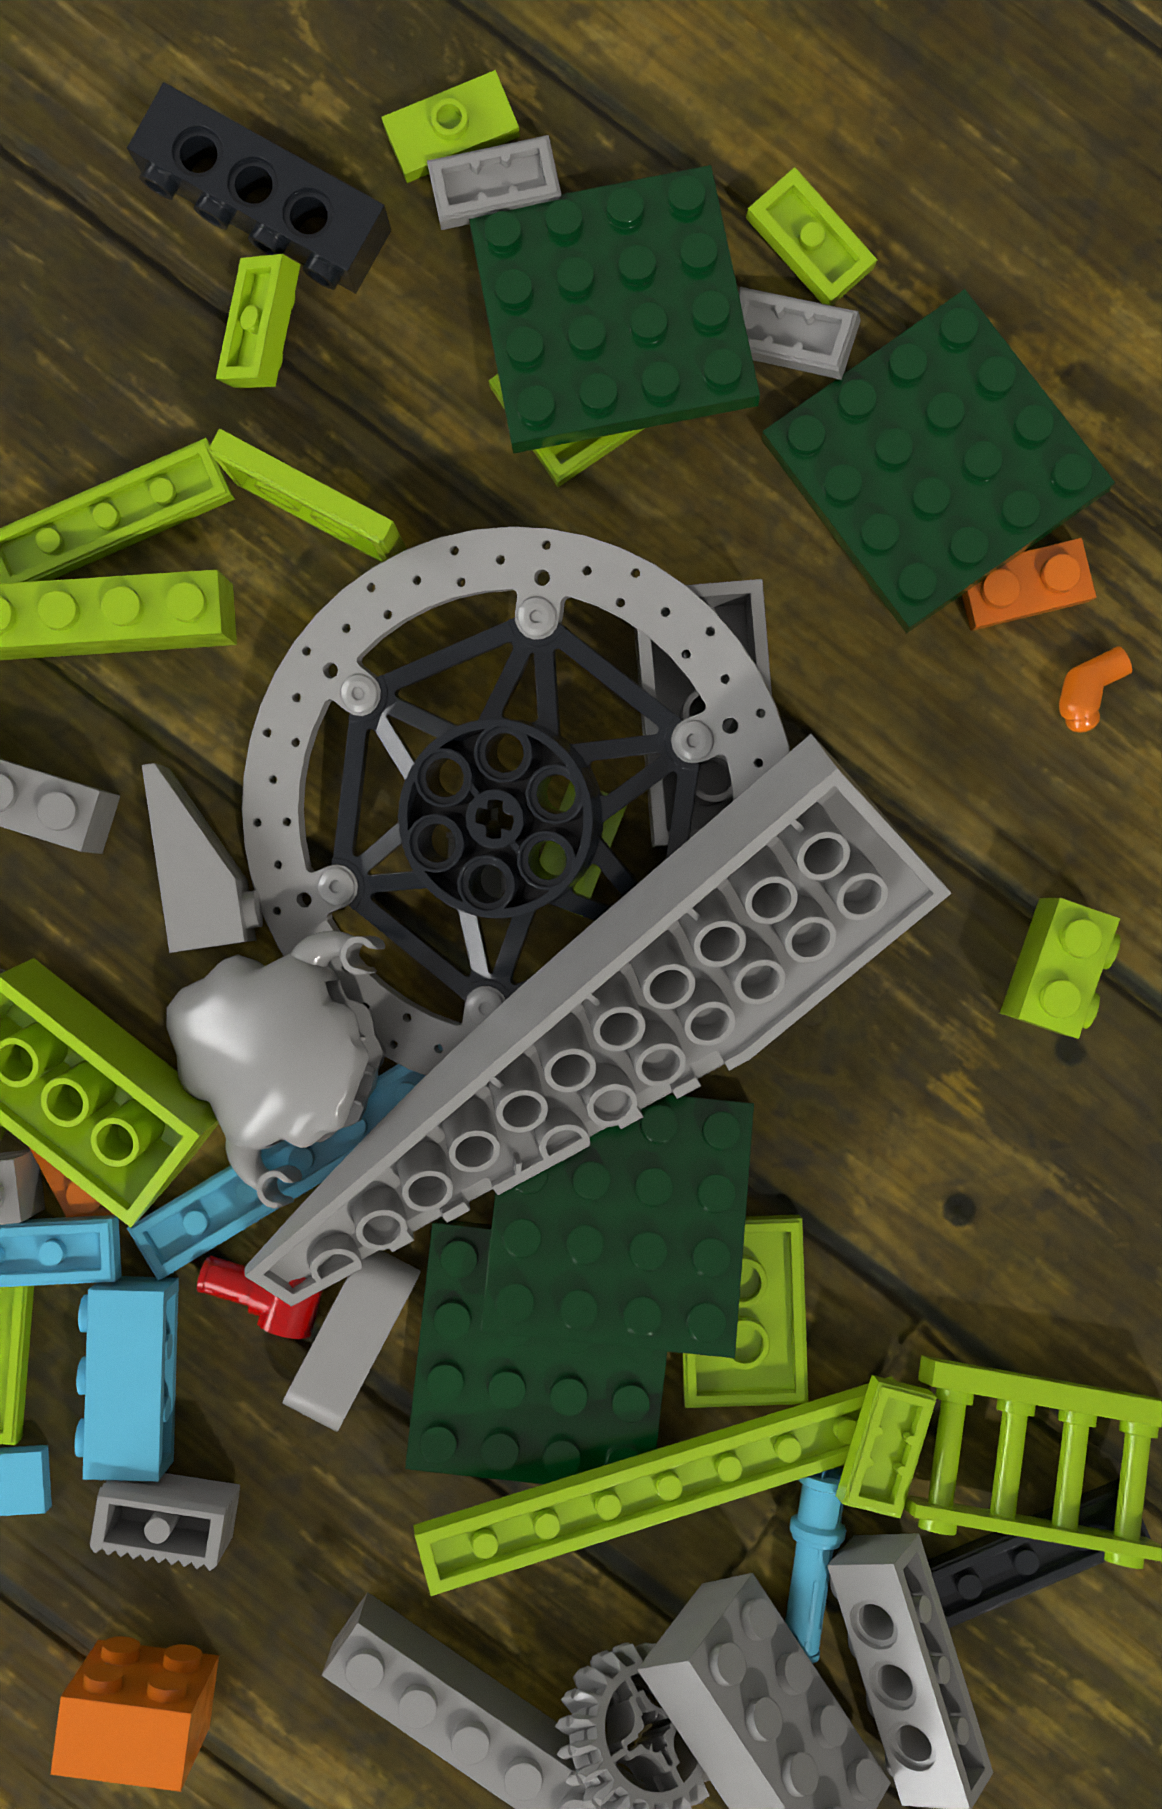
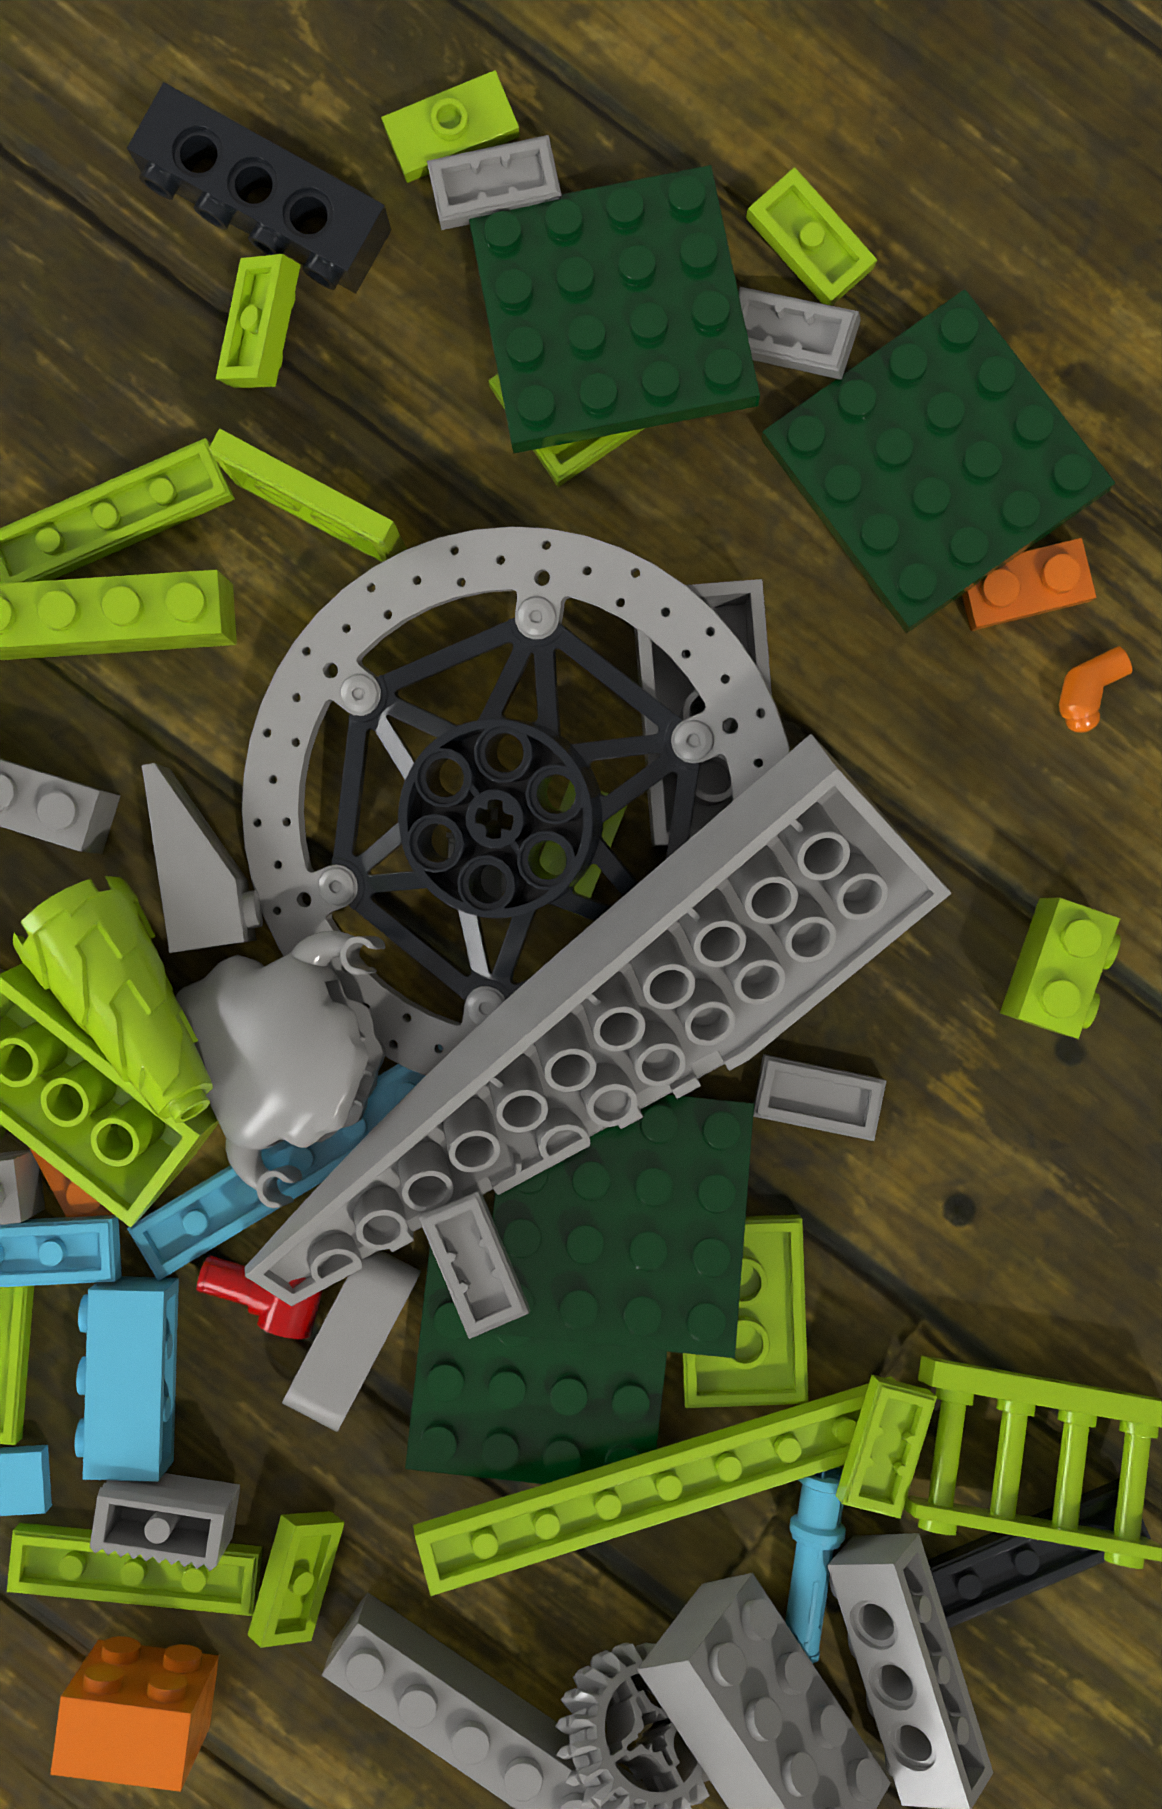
(62, 1564): none -> lime tile
(111, 981): none -> lime cone
(295, 1578): none -> lime plate
(474, 1264): none -> light grey plate
(818, 1097): none -> light grey tile

